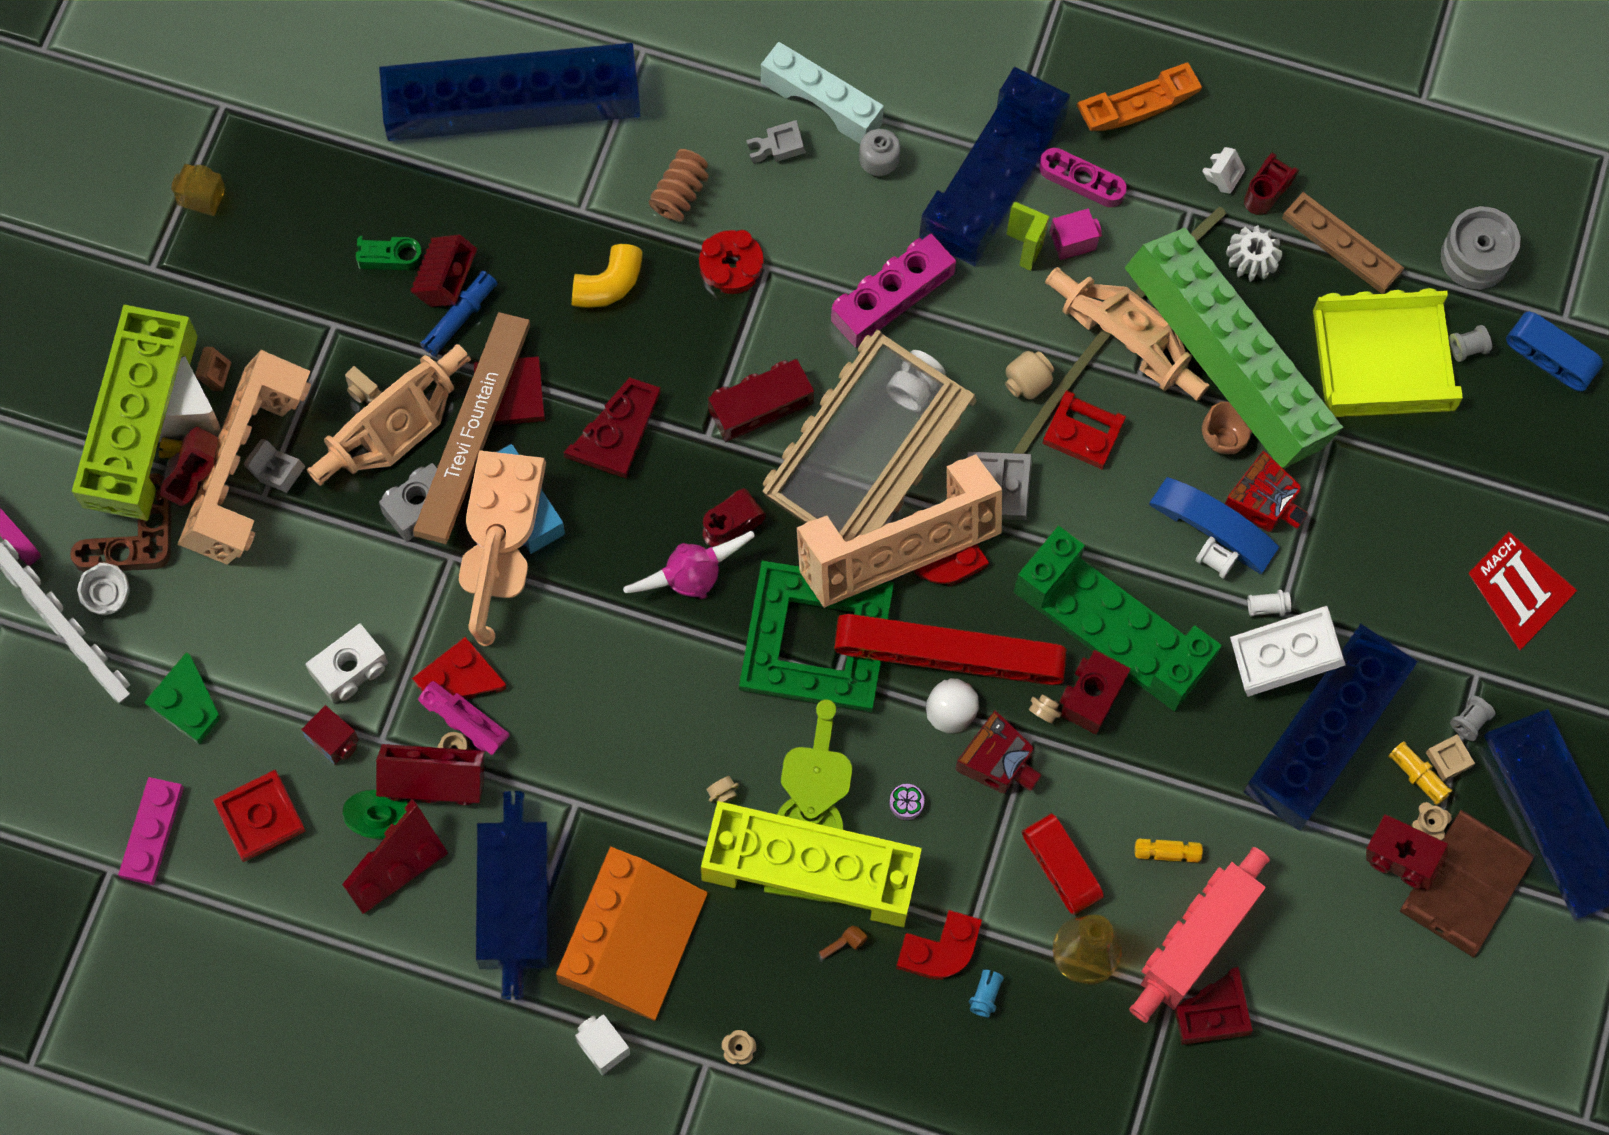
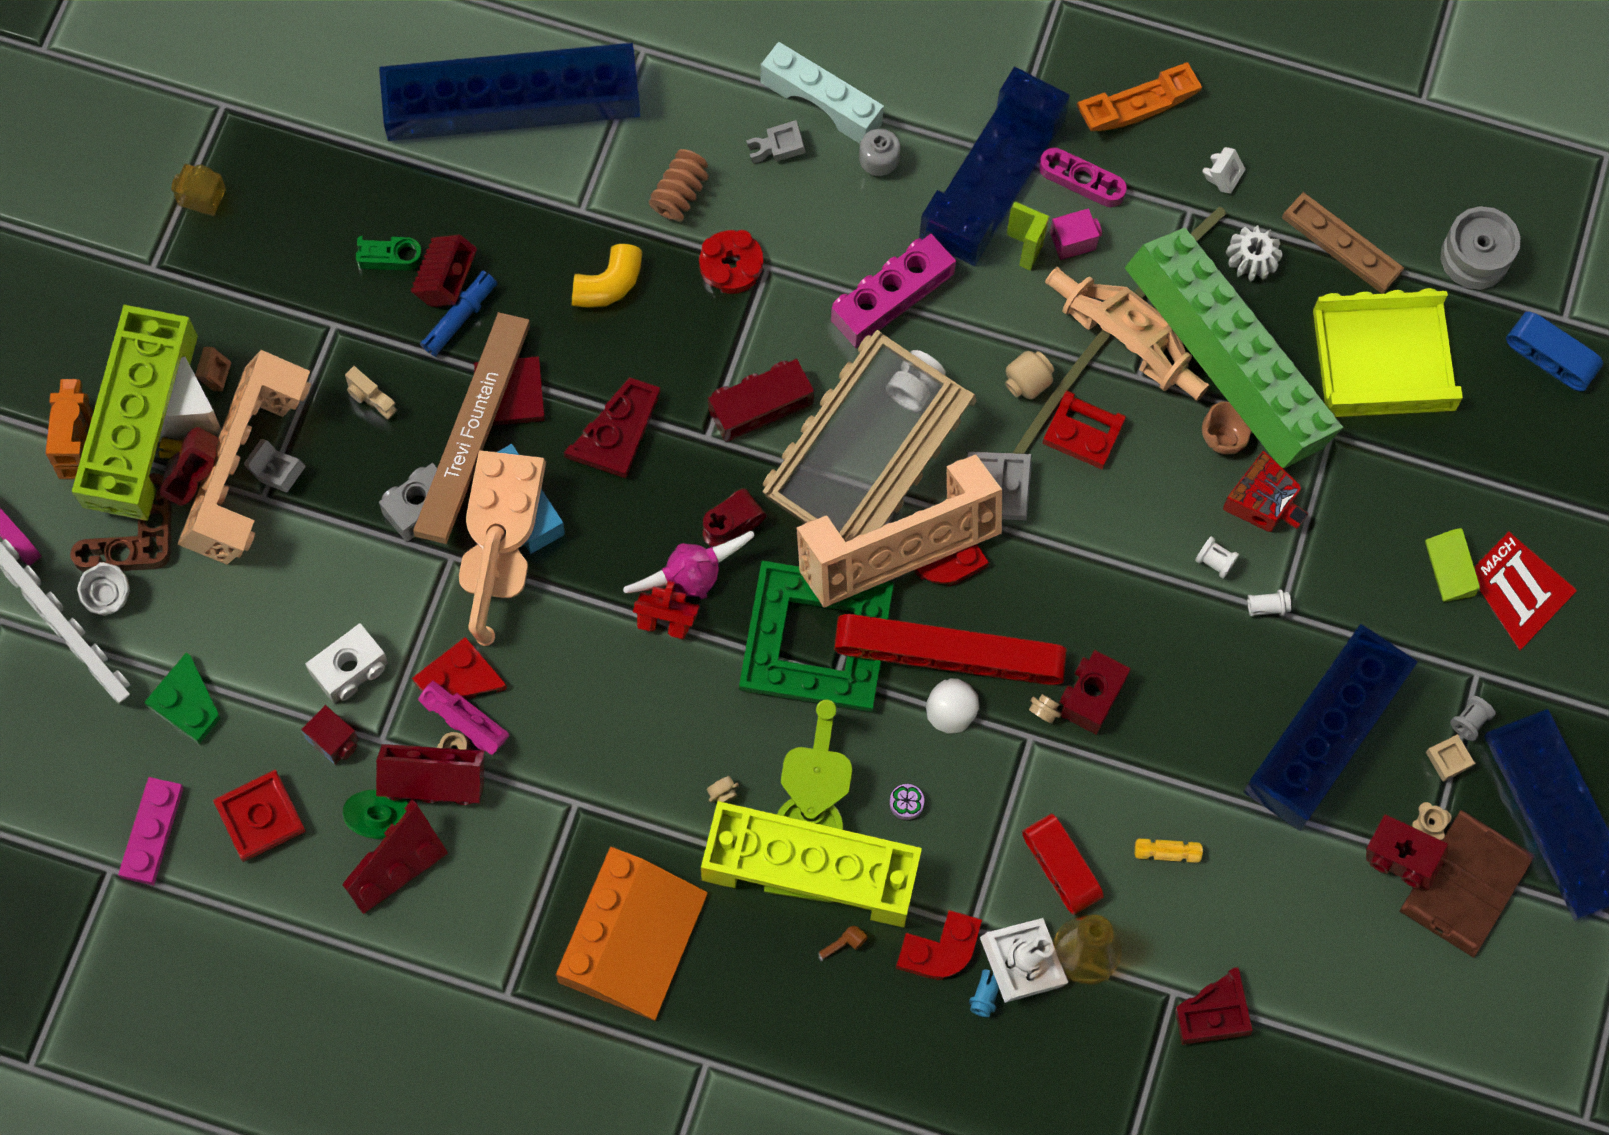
(68, 427): none -> orange hips
(393, 419): light nougat plate -> none
(512, 895): clear blue brick -> none
(601, 1043): white brick -> none
(668, 606): none -> red hips
(738, 1038): tan plate -> none
(999, 757): dark red torso -> none
(1033, 956): none -> white plate
(1114, 621): green plate -> none
(1197, 941): coral brick -> none
(1215, 520): blue slope -> none
(1272, 181): dark red piece -> none
(1287, 651): white tile -> none
(1420, 773): yellow pin -> none
(1452, 565): none -> lime slope
(1470, 343): light grey bush -> none

